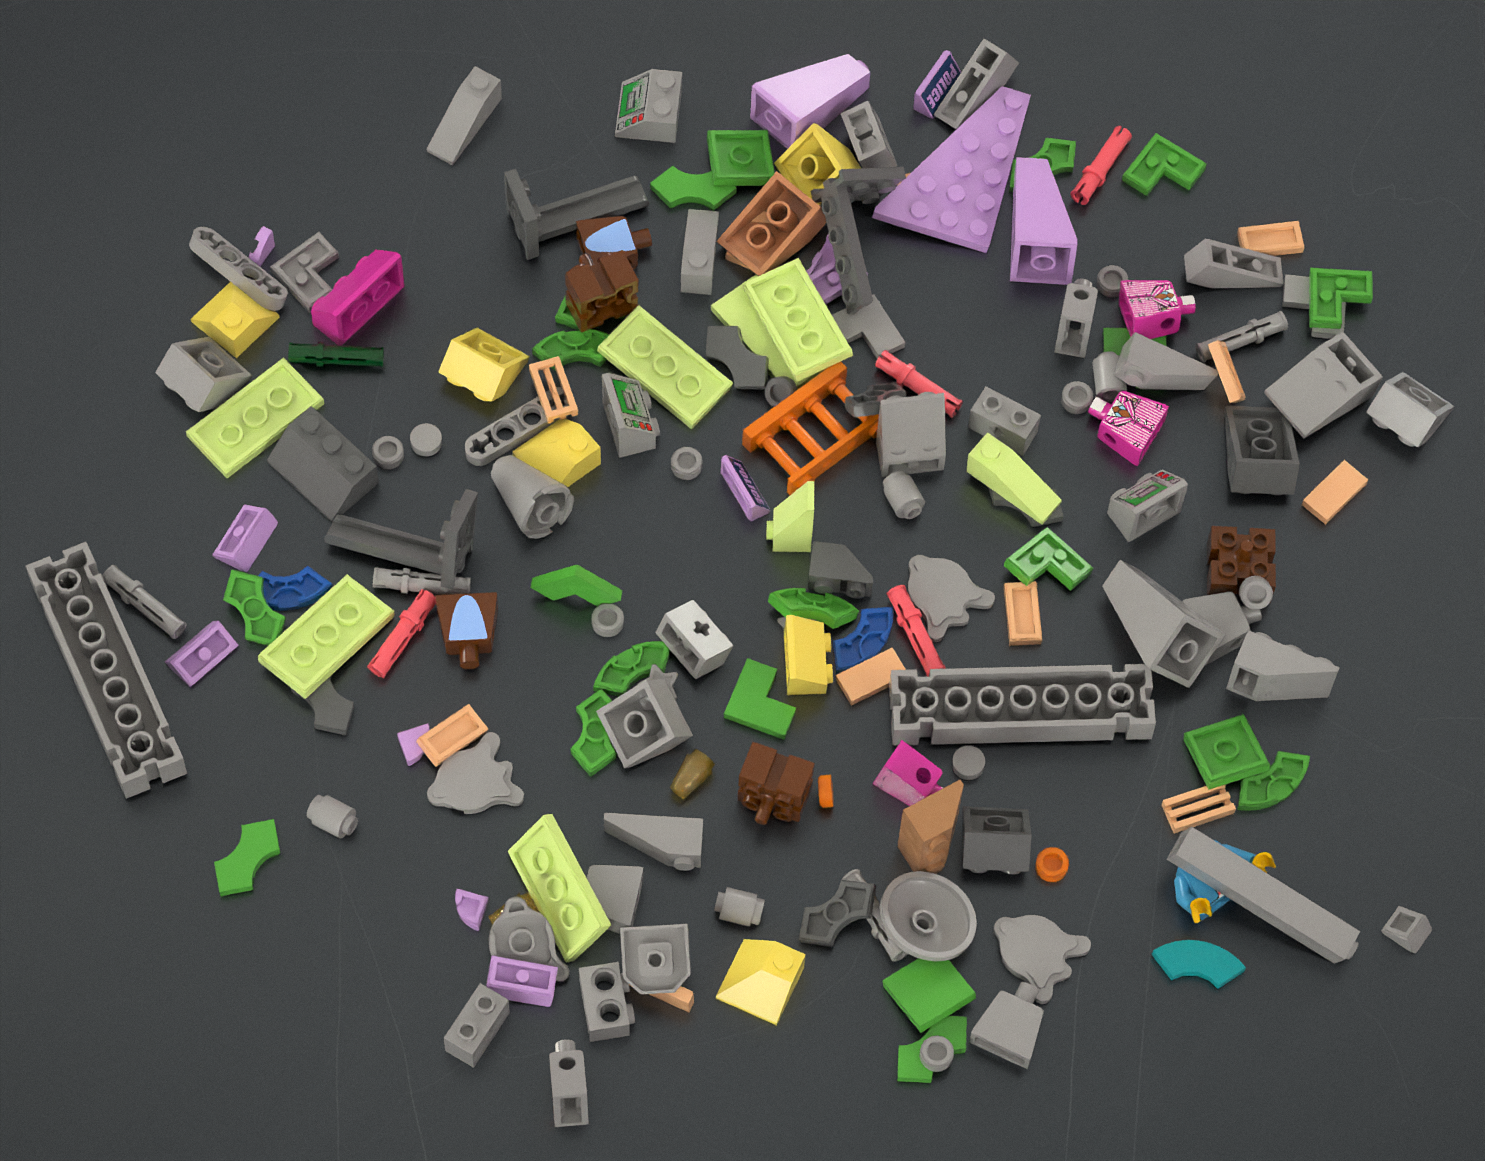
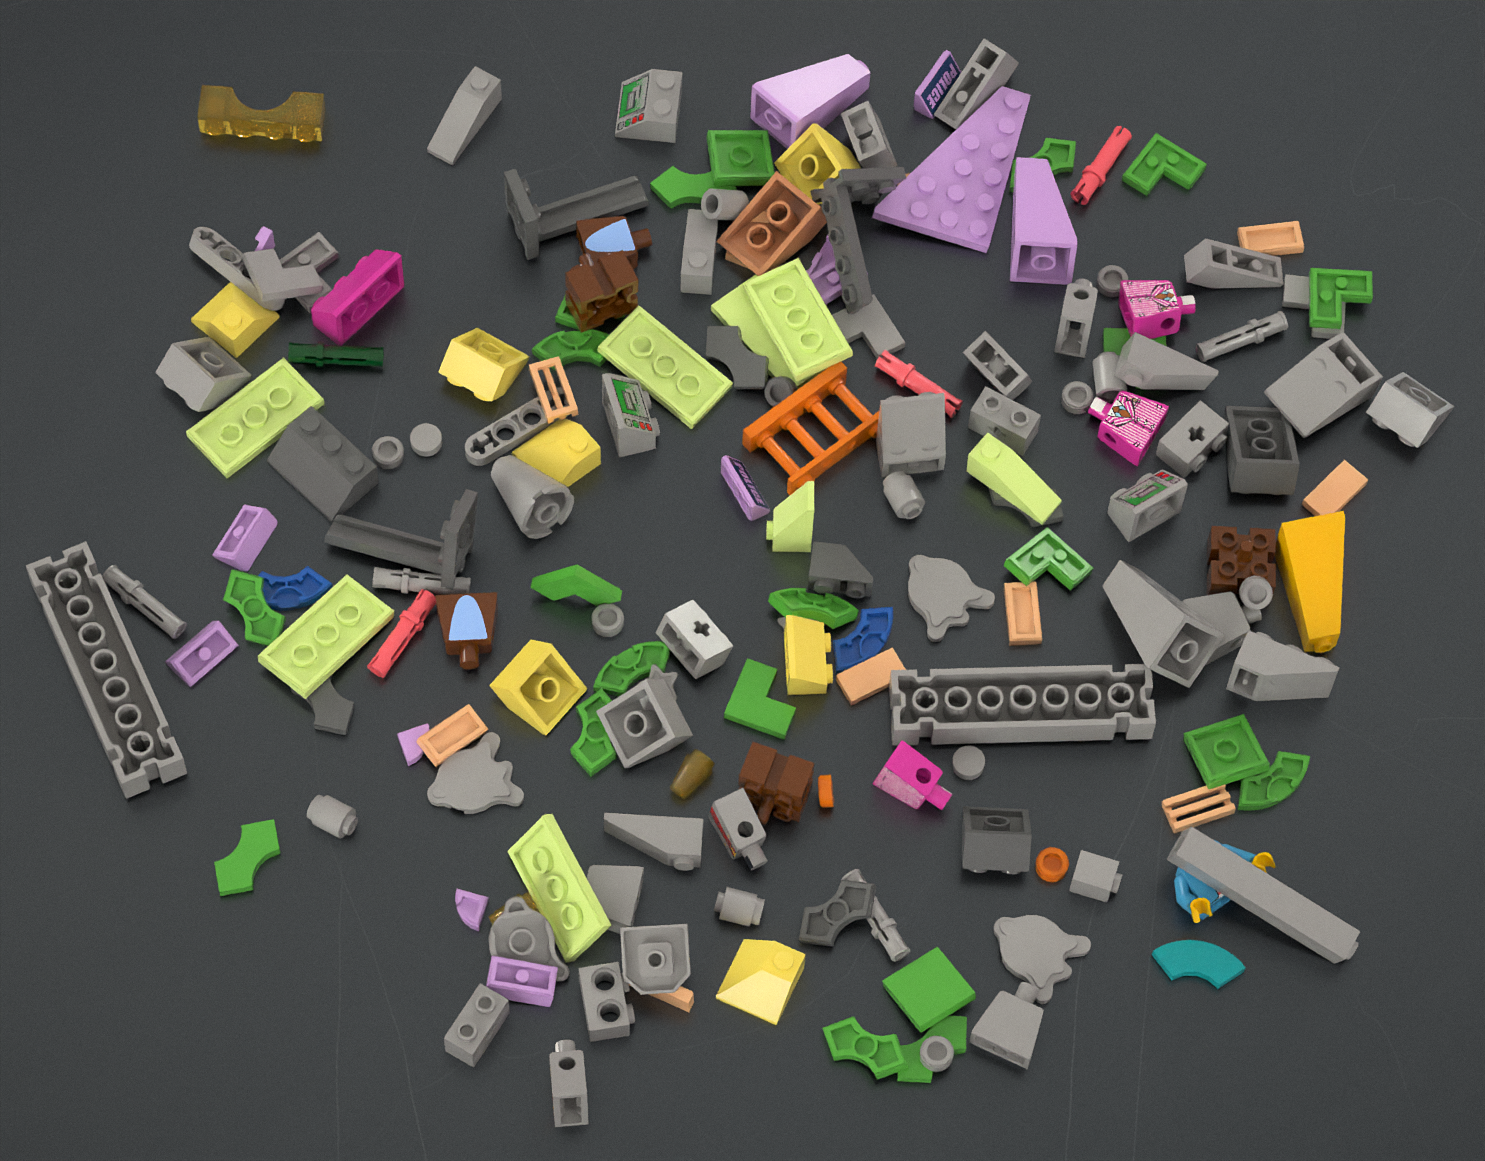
(278, 283): none -> light grey tile
(296, 118): none -> clear yellow arch
(538, 686): none -> light yellow slope
(686, 463): light grey tile -> none
(723, 204): none -> light grey brick
(734, 816): none -> light grey torso
(869, 401): dark grey tile -> none
(877, 1052): none -> bright green tile
(910, 620): coral pin -> none
(929, 829): medium nougat slope -> none
(937, 907): light grey dish -> none
(997, 366): none -> light grey brick
(1095, 876): none -> light grey brick
(1193, 439): none -> light grey brick
(1227, 371): light nougat tile -> none
(1312, 573): none -> yellow slope
(1407, 928): light grey slope -> none

